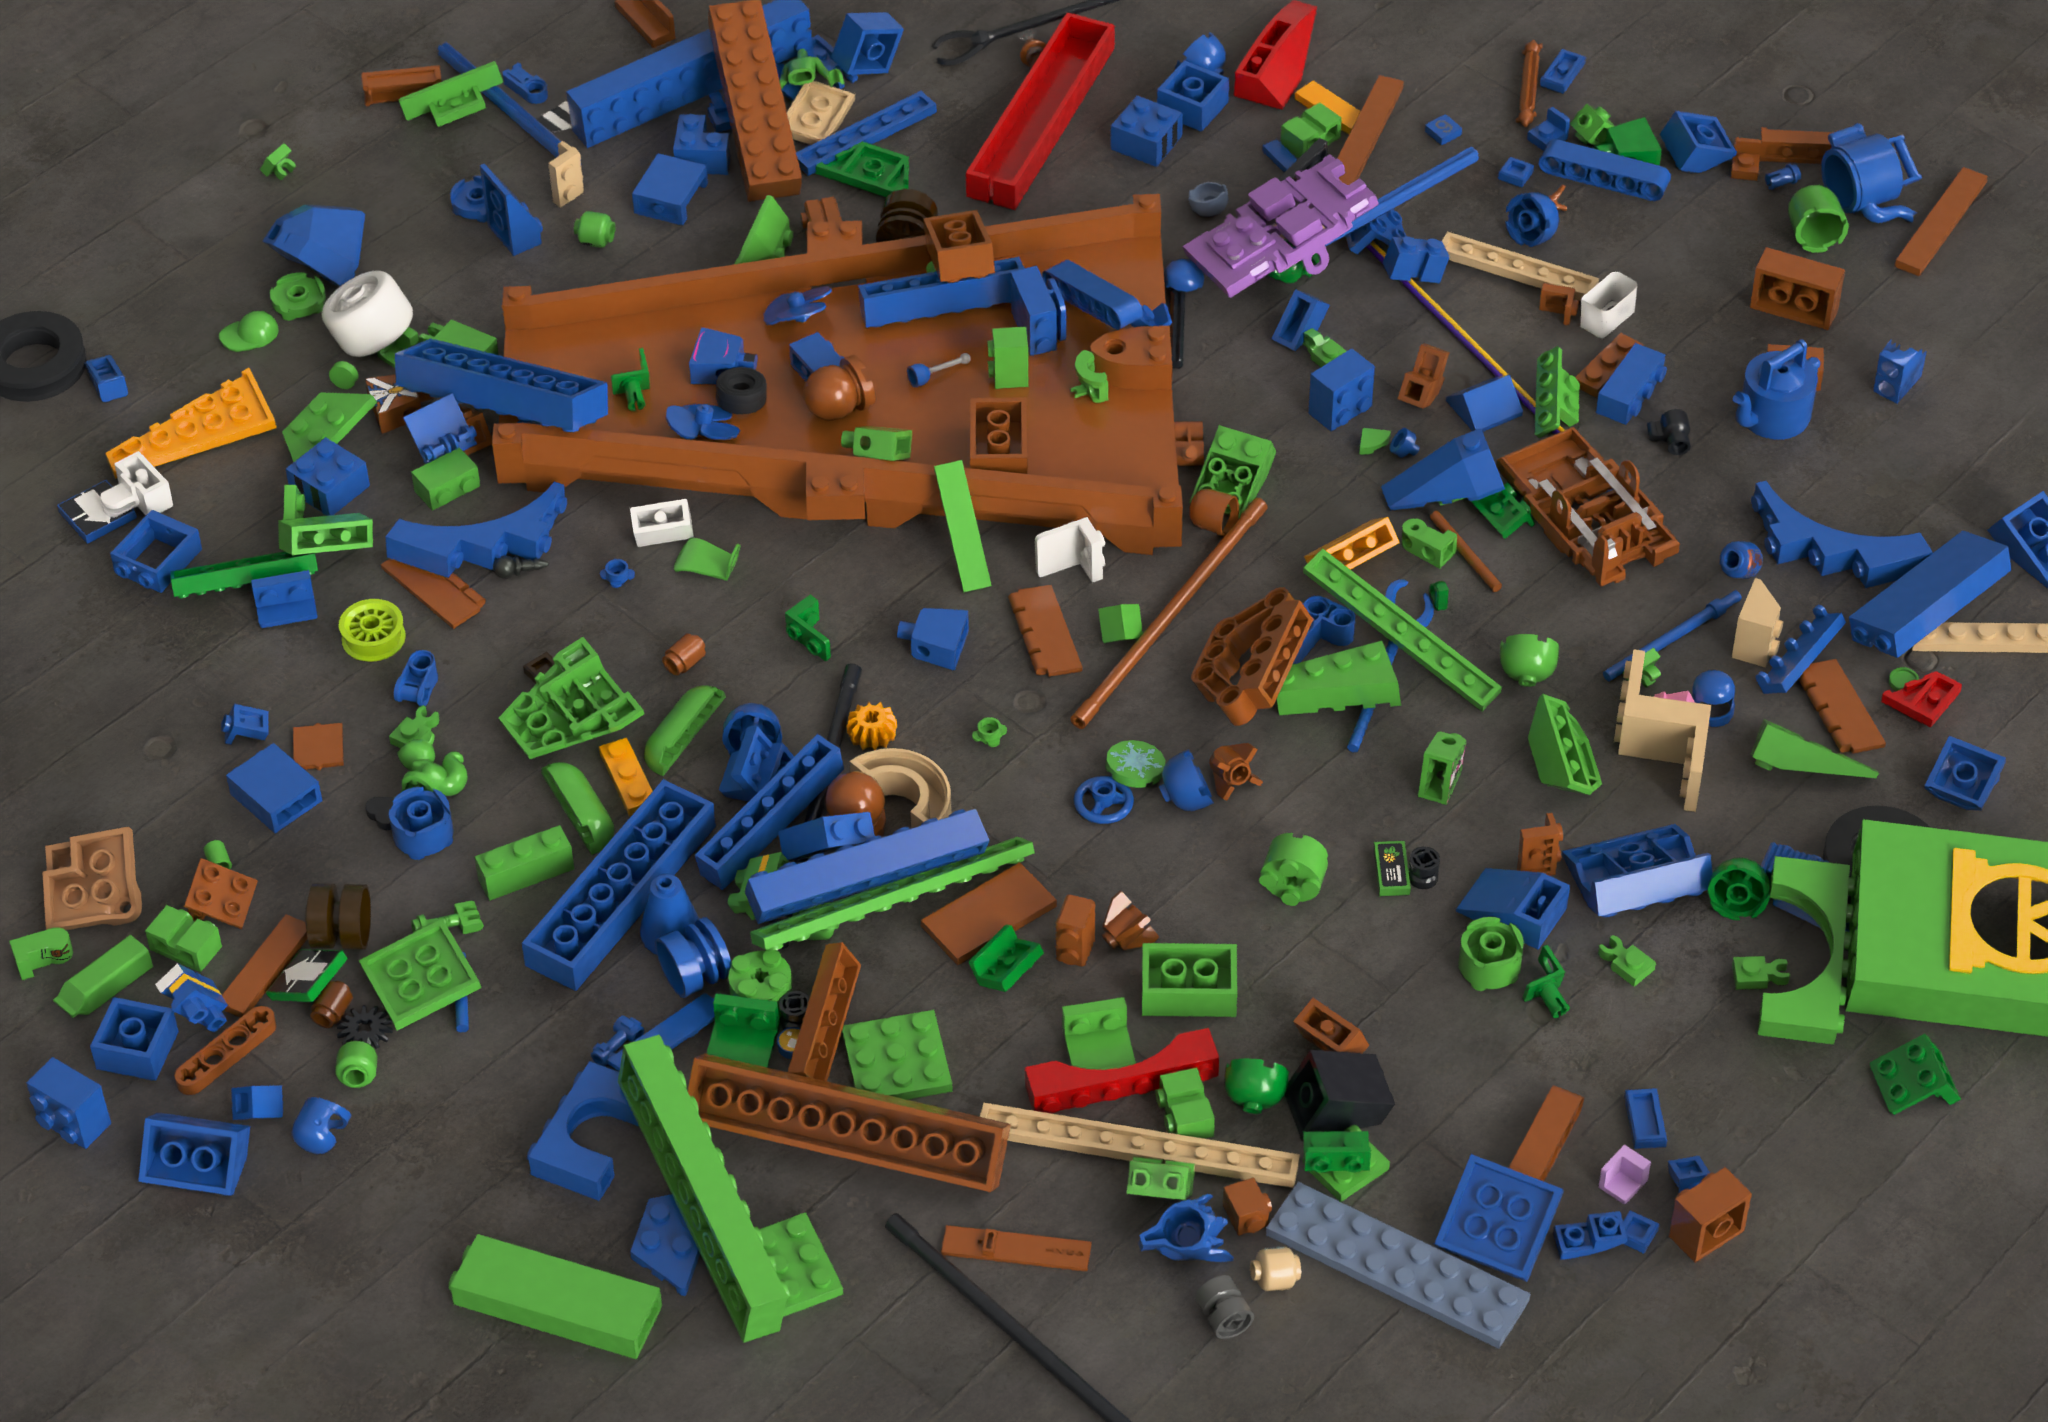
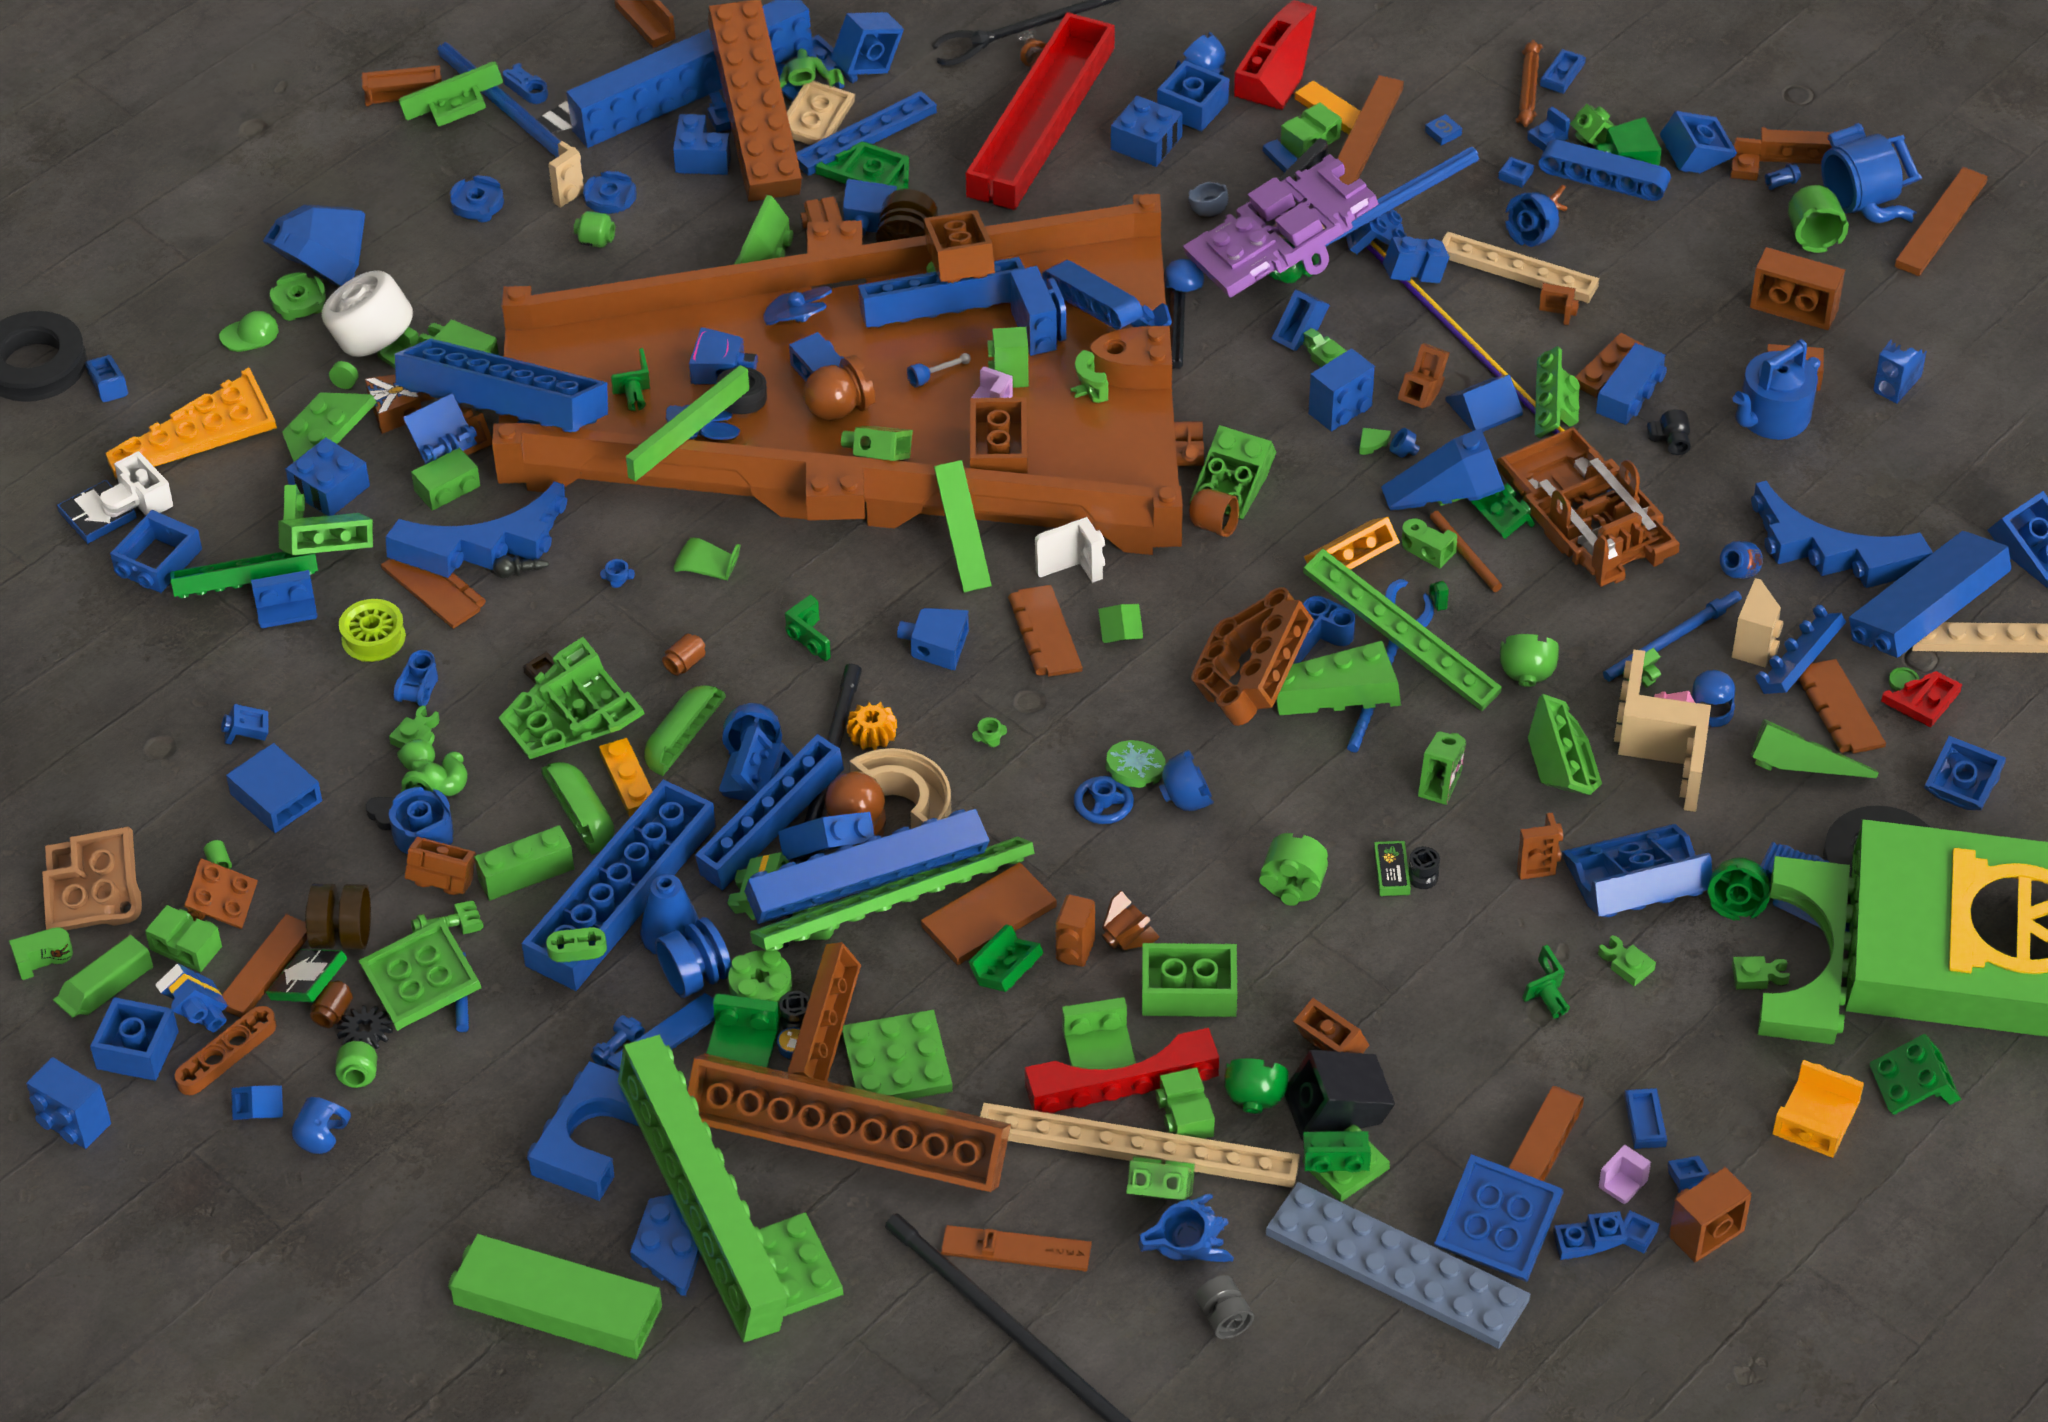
(193, 1153): blue slope -> none
(276, 161): bright green tile -> none
(318, 746): dark orange piece -> none
(440, 866): none -> dark orange brick
(509, 216): blue slope -> none
(576, 944): none -> bright green beam
(609, 192): none -> blue tile
(661, 522): white brick -> none
(668, 188): blue panel -> none
(687, 423): none -> bright green tile
(864, 202): none -> blue torso
(994, 384): none -> lavender panel
(1091, 706): dark orange piece -> none
(1232, 767): dark orange brick -> none
(1246, 1206): dark orange brick -> none
(1276, 1268): tan head -> none
(1490, 953): bright green brick -> none
(1518, 897): blue slope -> none
(1593, 309): white piece -> none
(1819, 1109): none -> light orange panel

